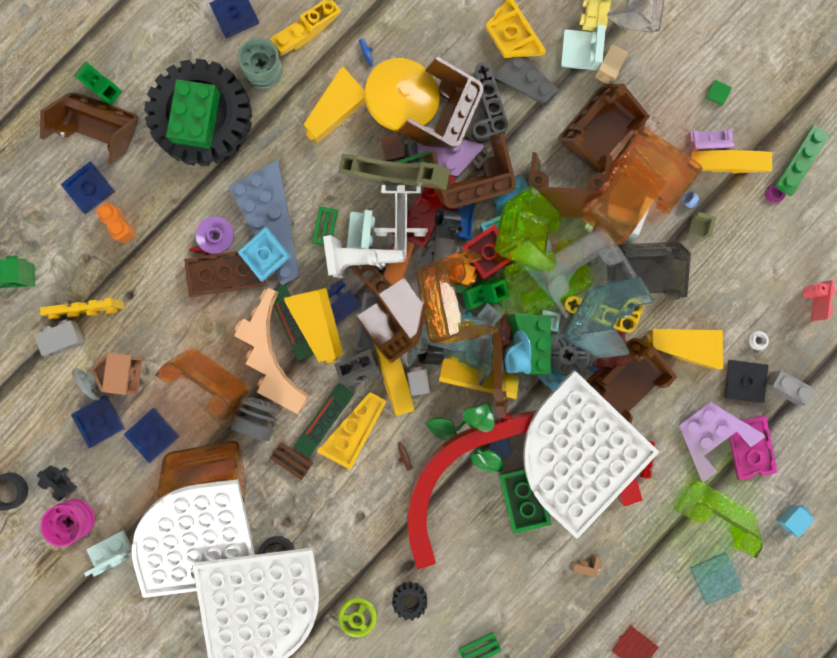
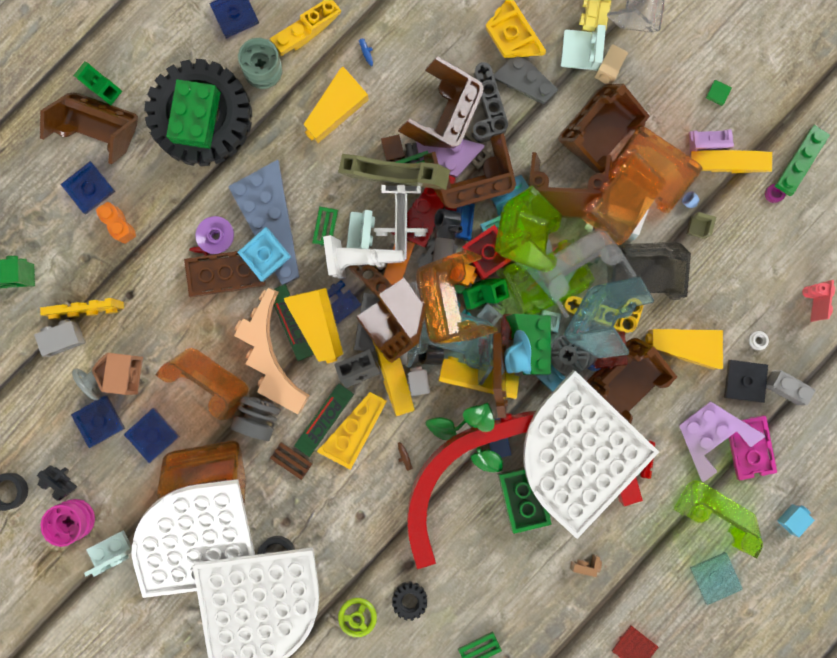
(401, 91): yellow dish -> none

